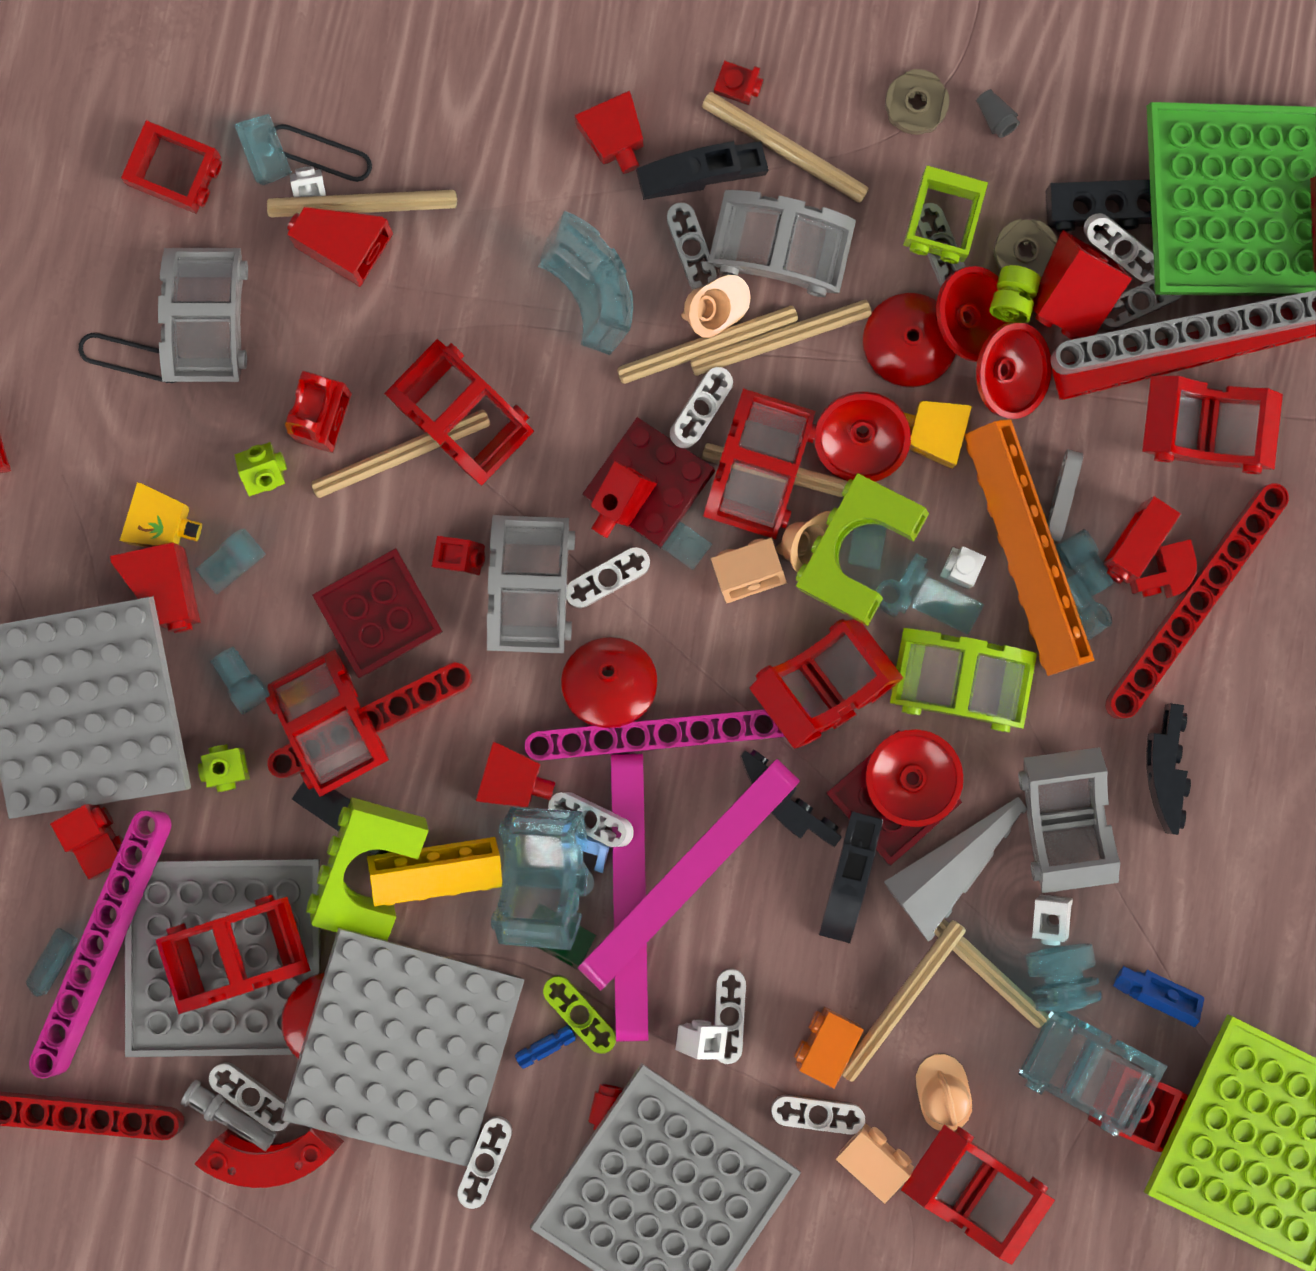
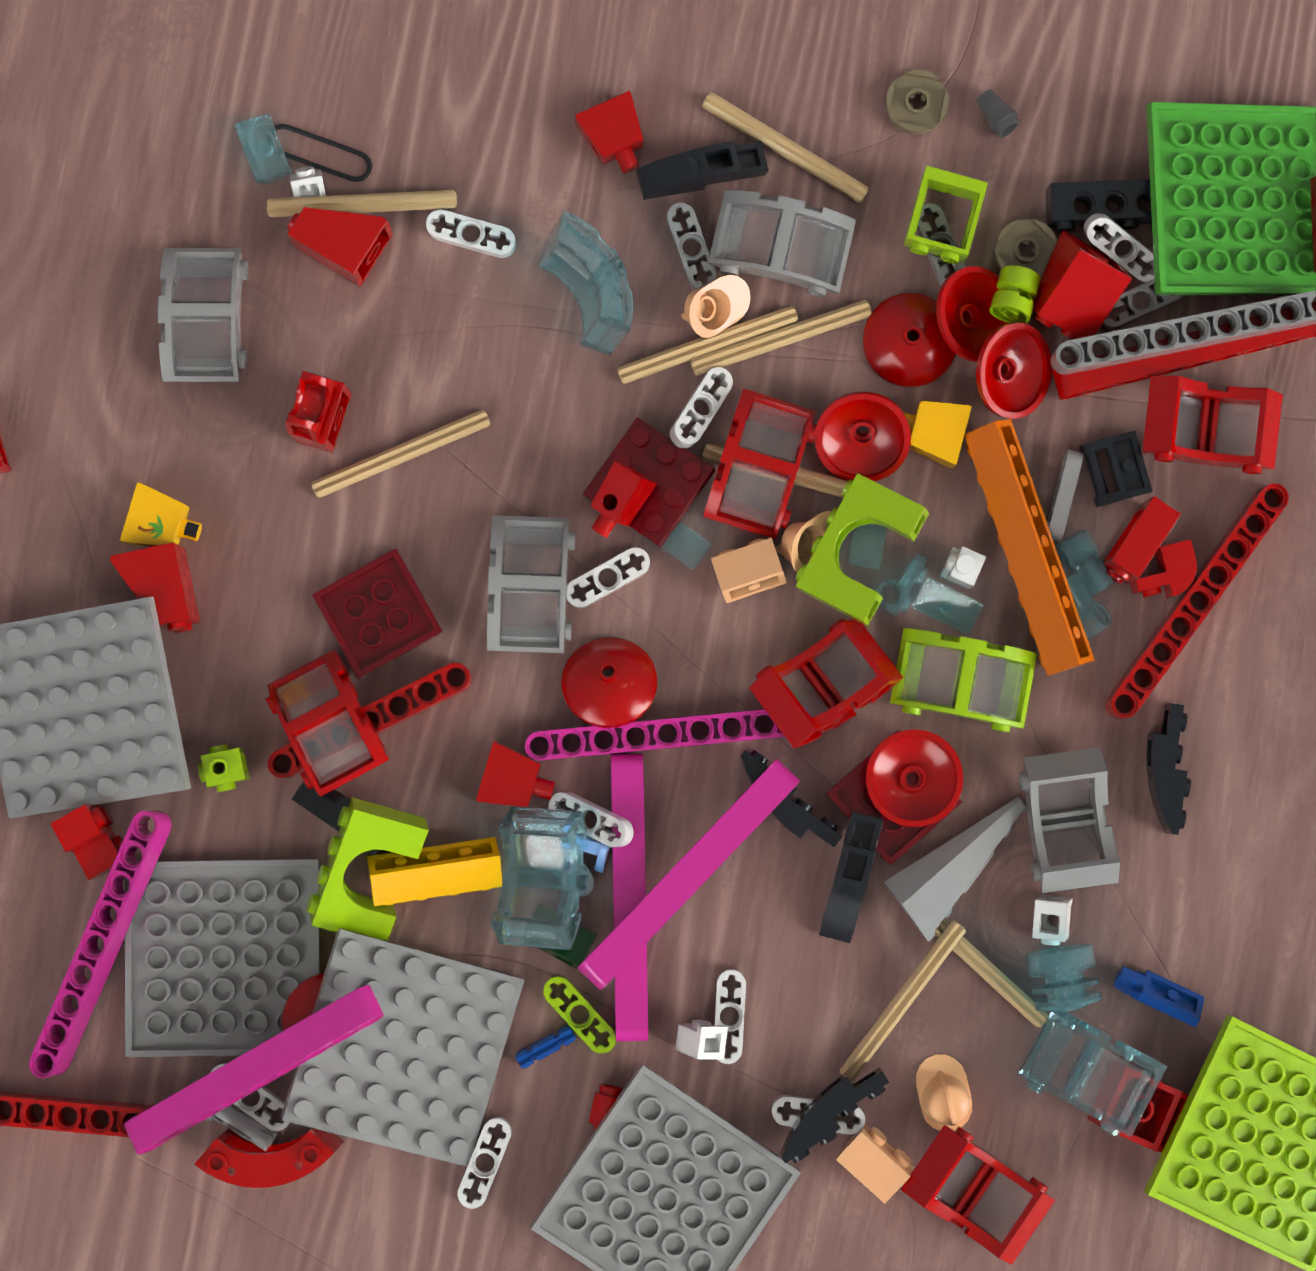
(51, 962): clear light blue slope -> none
(115, 367): black piece -> none
(143, 154): red window -> none
(183, 971): red window -> none
(231, 560): clear light blue plate -> none
(243, 686): clear light blue piece -> none
(254, 1069): none -> dark pink beam
(260, 468): lime brick -> none
(424, 375): red window -> none
(458, 555): red bracket -> none
(495, 232): none -> white beam
(738, 83): red bracket -> none
(818, 1119): none -> black slope
(828, 1046): orange brick -> none
(1125, 464): none -> black plate

